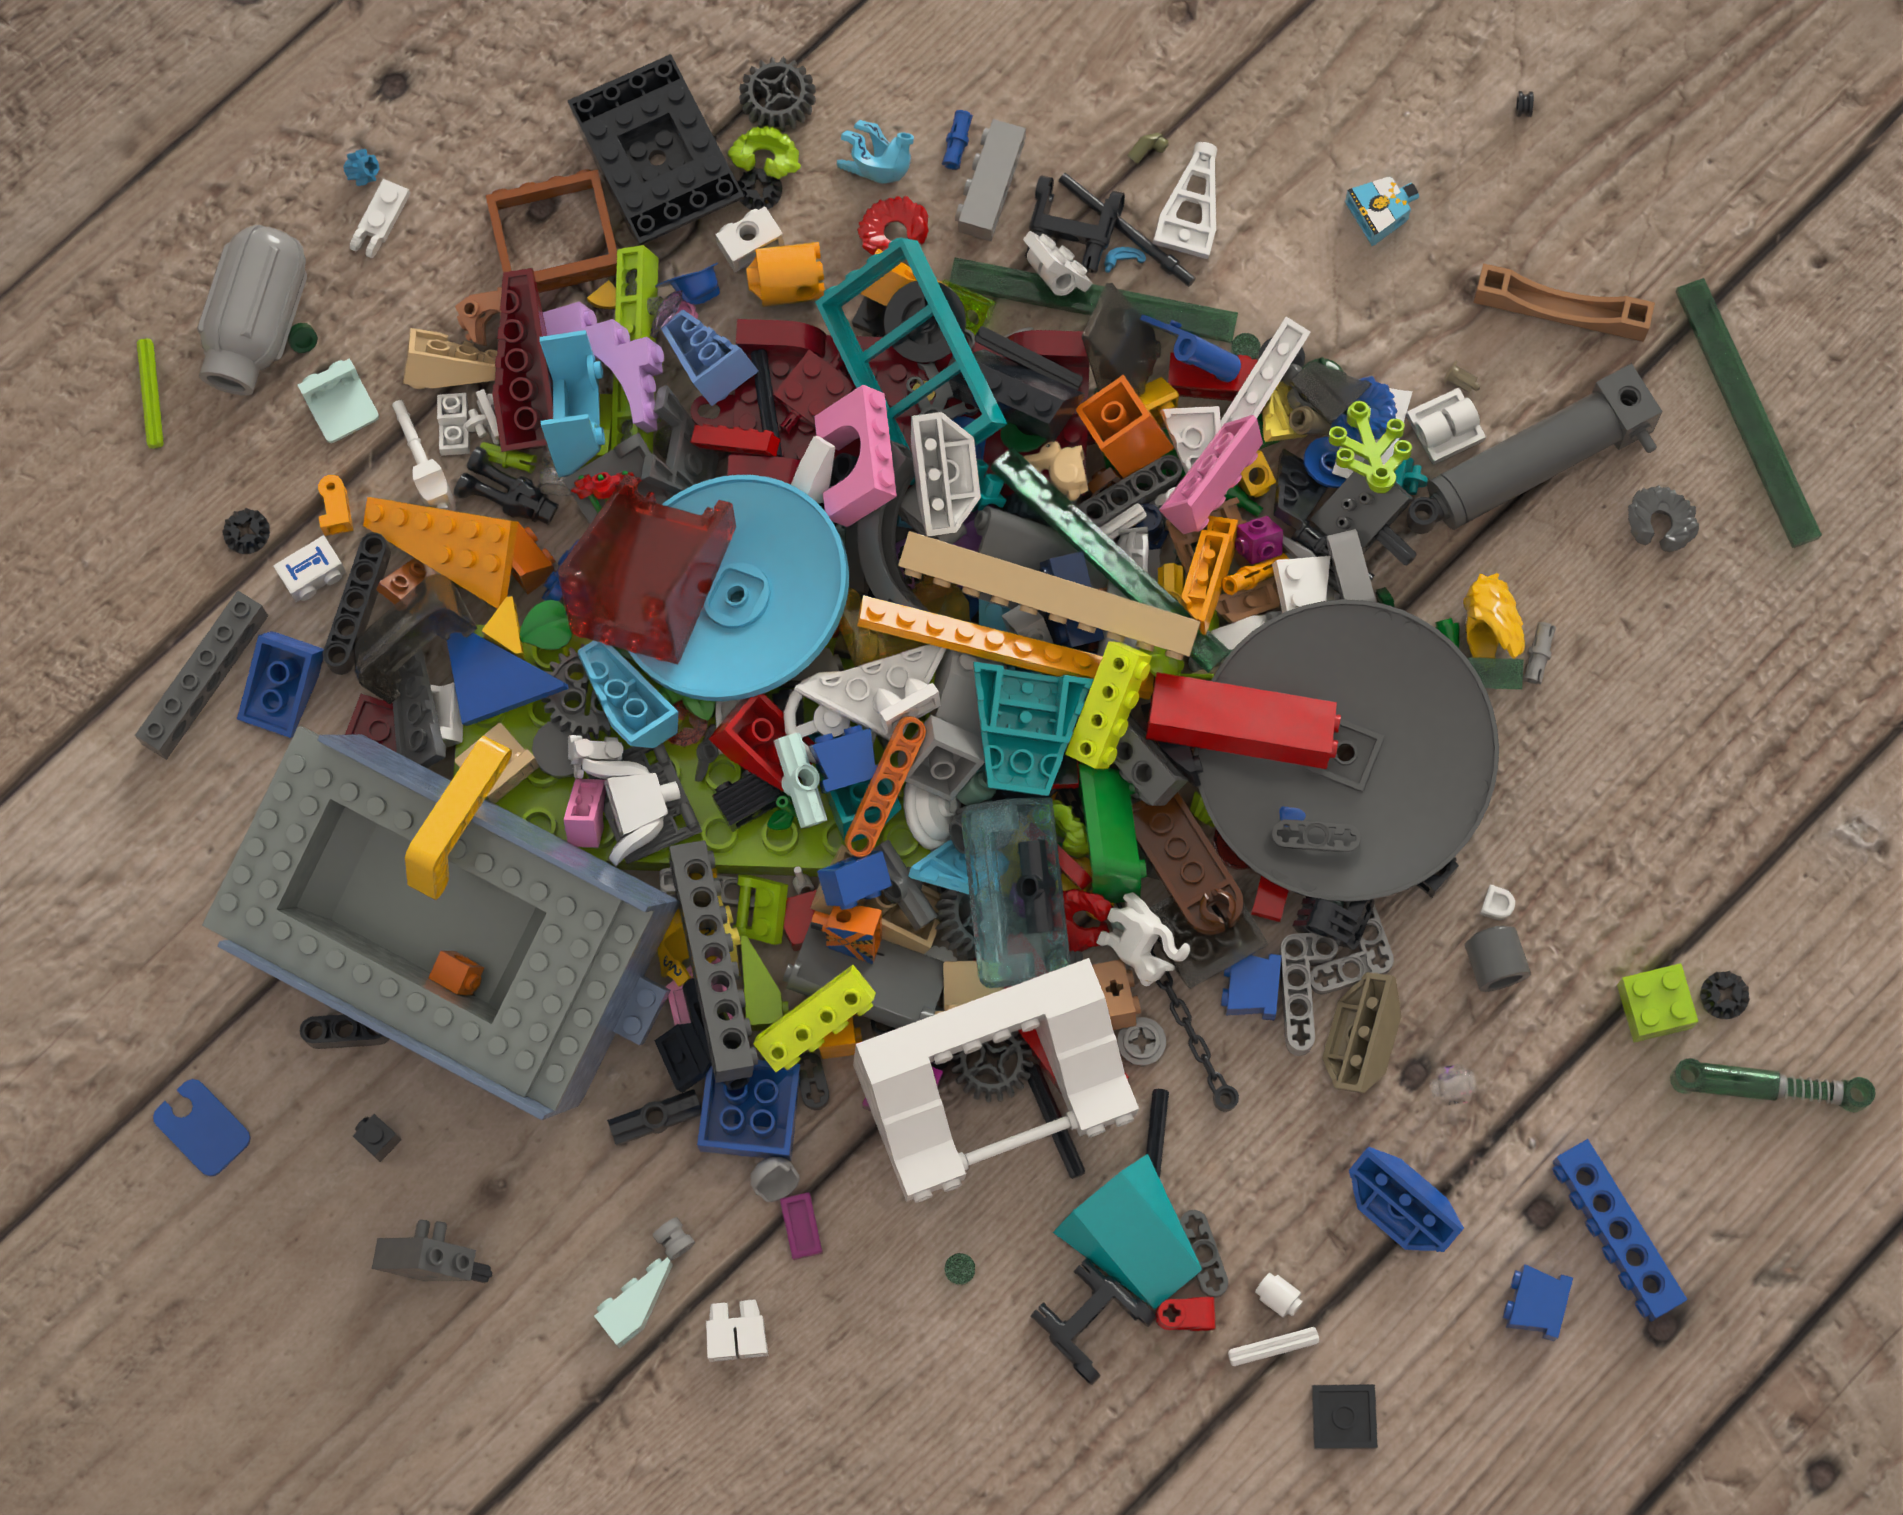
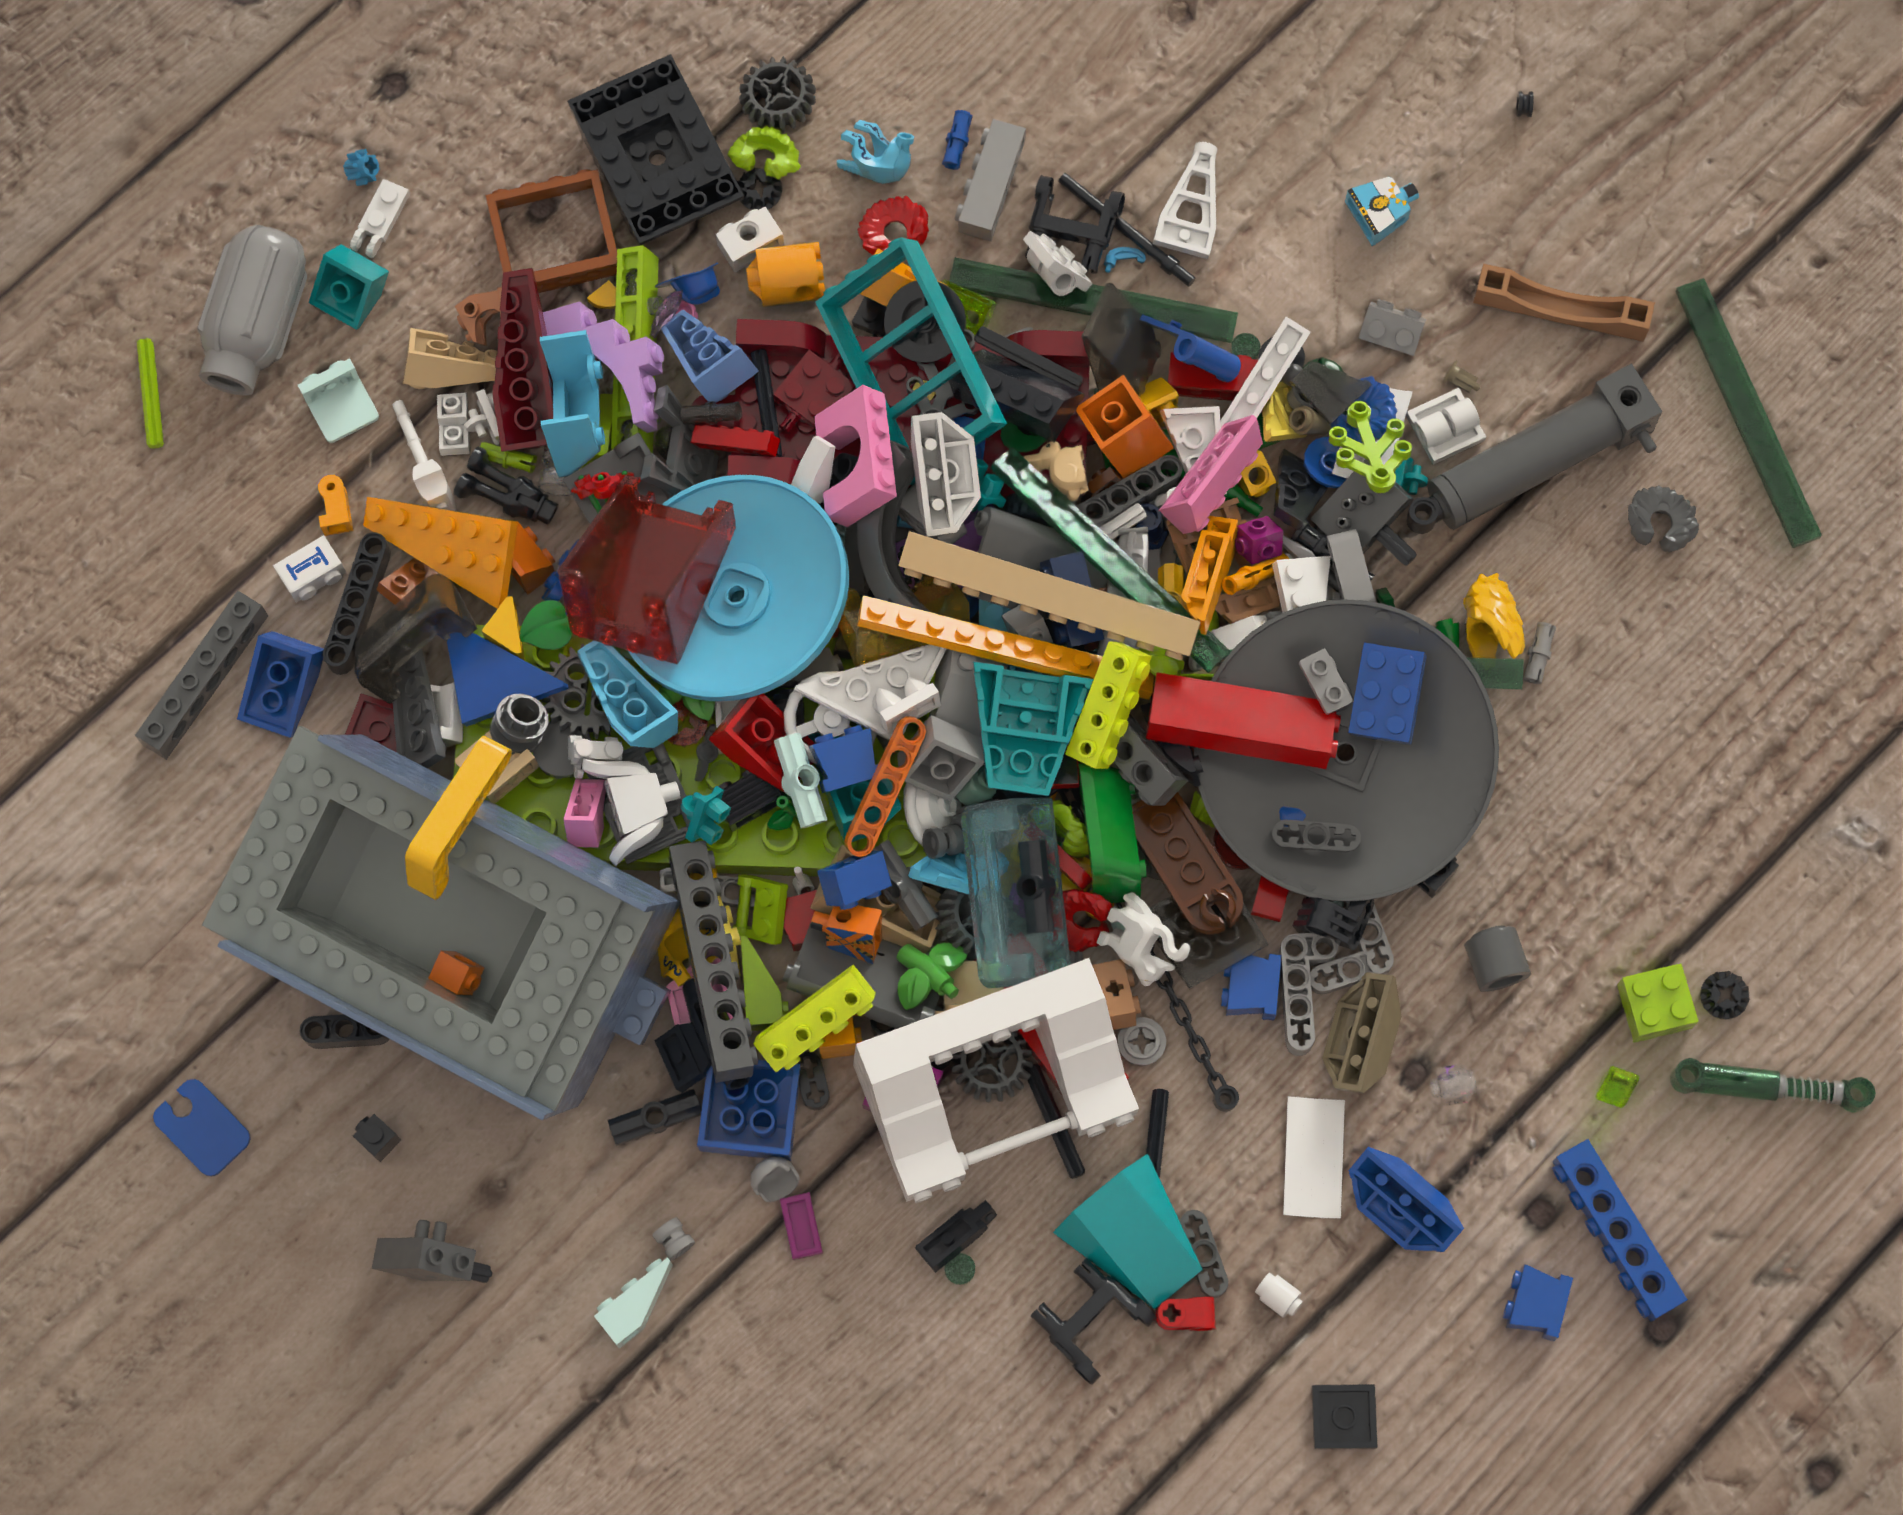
(248, 543): black gear -> none
(302, 337): dark green tile -> none
(347, 285): none -> teal slope
(519, 723): none -> dark grey piece
(703, 812): none -> teal hips
(711, 413): none -> clear smoke pin
(721, 1332): white hips -> none
(928, 972): none -> bright green plant
(943, 841): none -> dark grey wheel
(955, 1235): none -> black hinge
(1147, 143): olive arm -> none
(1273, 1346): white axle -> none
(1314, 1157): none -> white sticker
(1326, 682): none -> light grey bracket
(1387, 693): none -> blue brick
(1392, 327): none -> light grey bracket
(1498, 903): white tile -> none
(1616, 1086): none -> clear neon green slope

